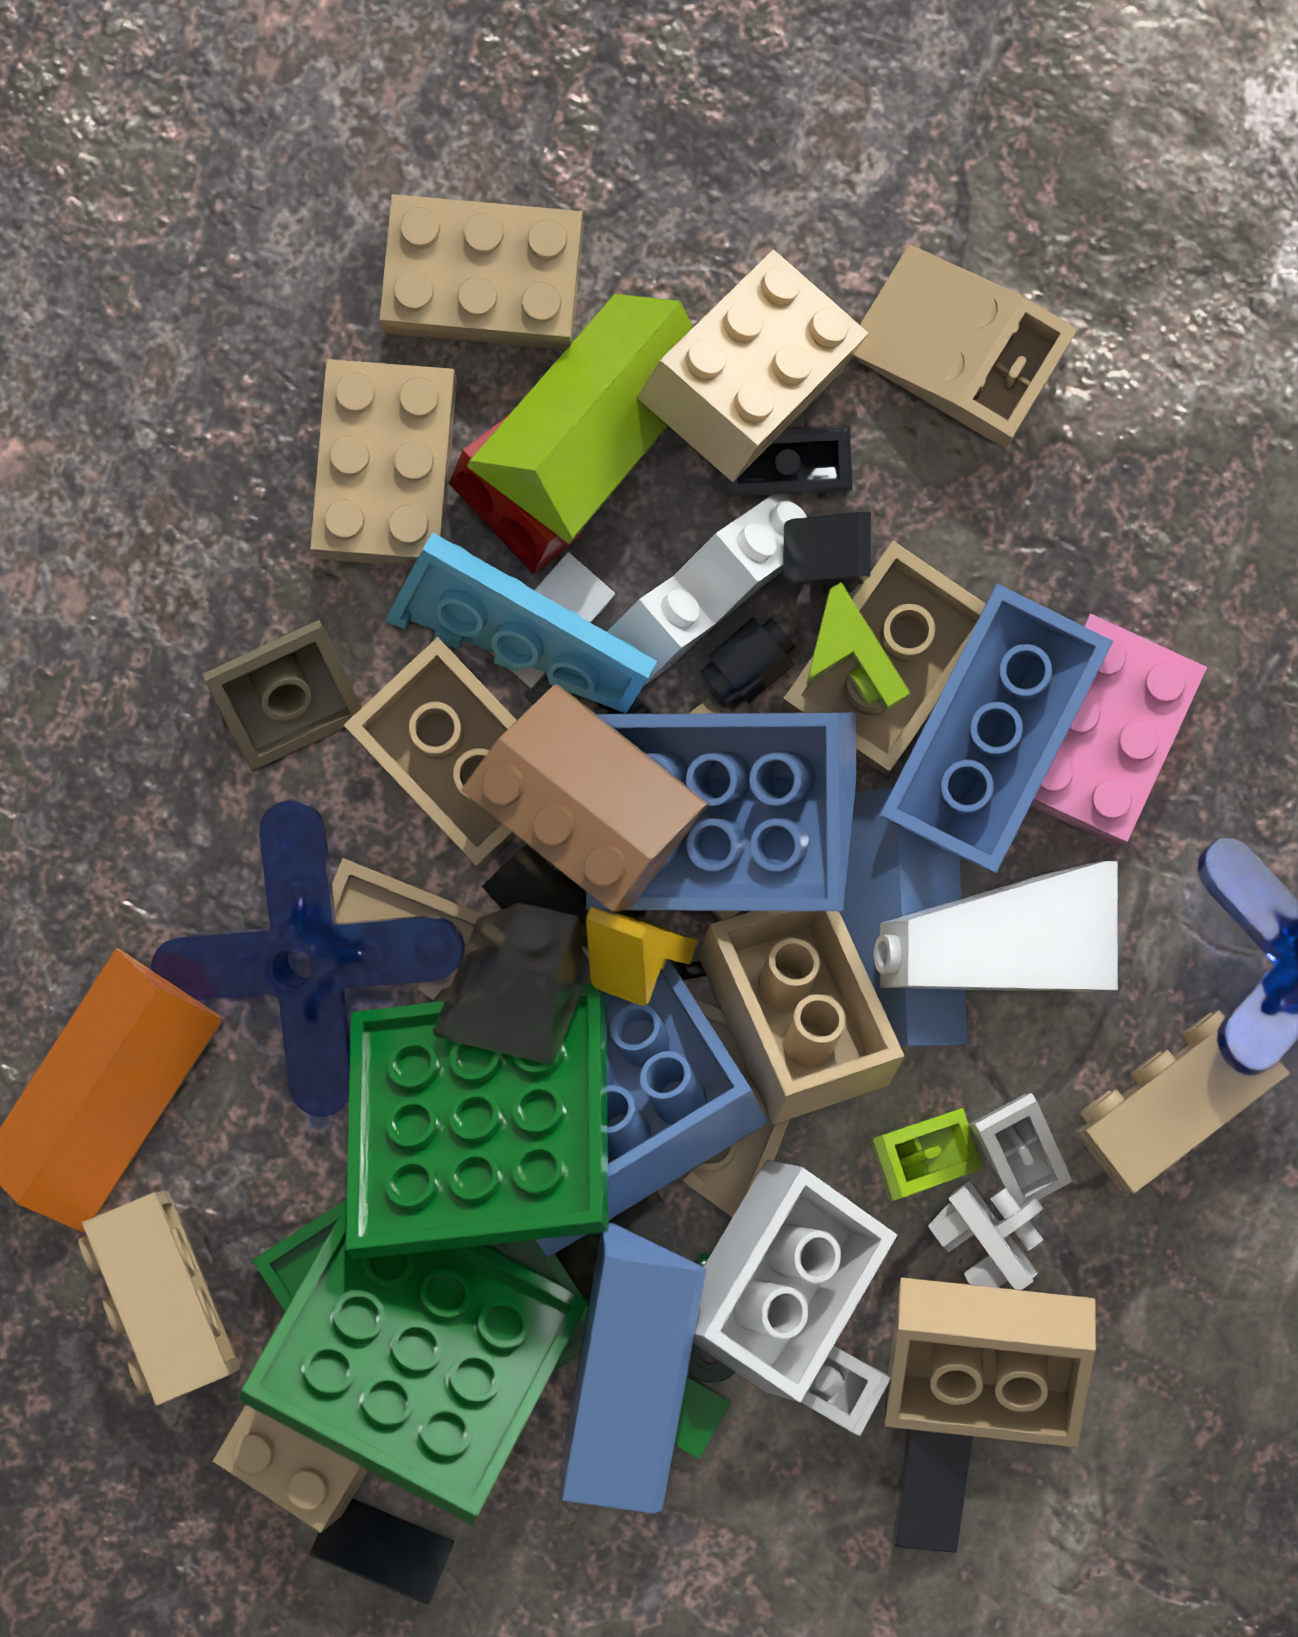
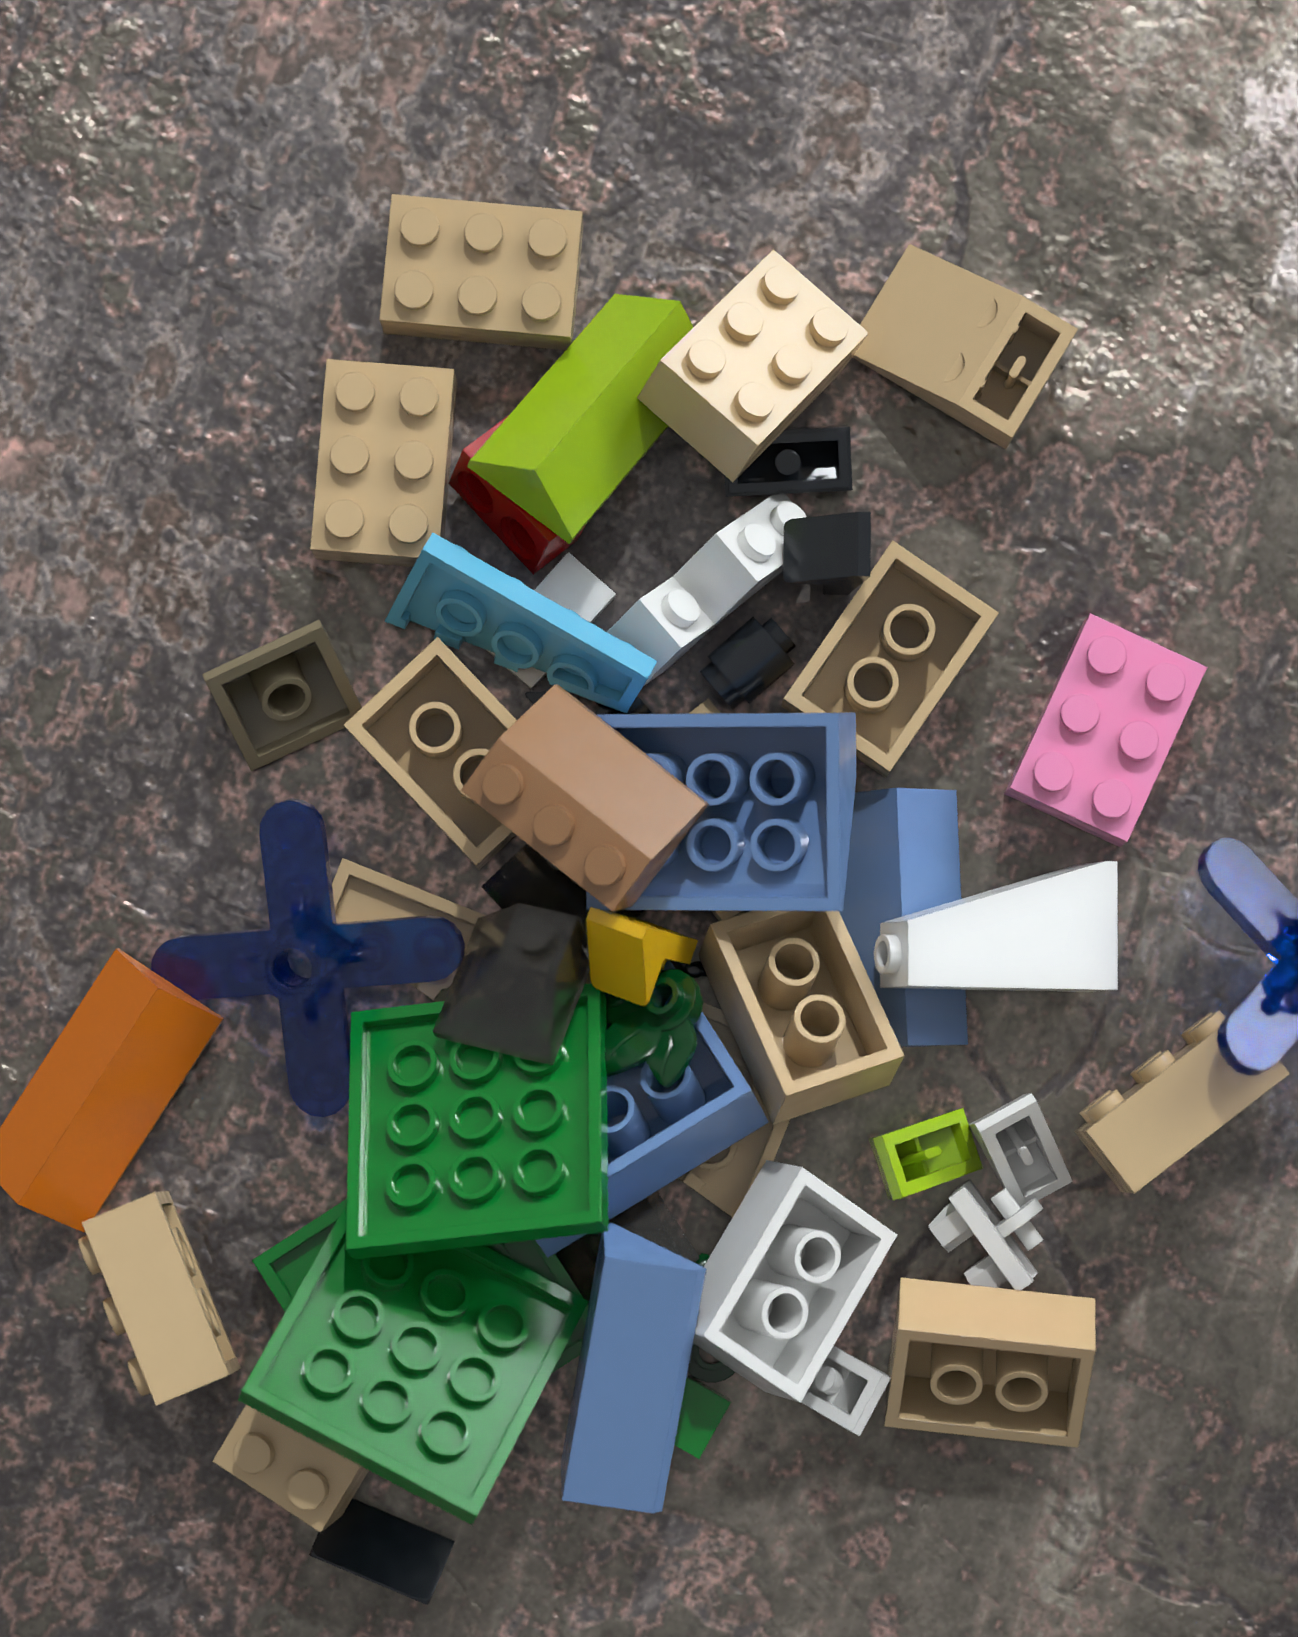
(655, 1032): none -> dark green plate
(848, 636): lime slope -> none
(932, 1491): black slope -> none
(996, 729): medium blue slope -> none

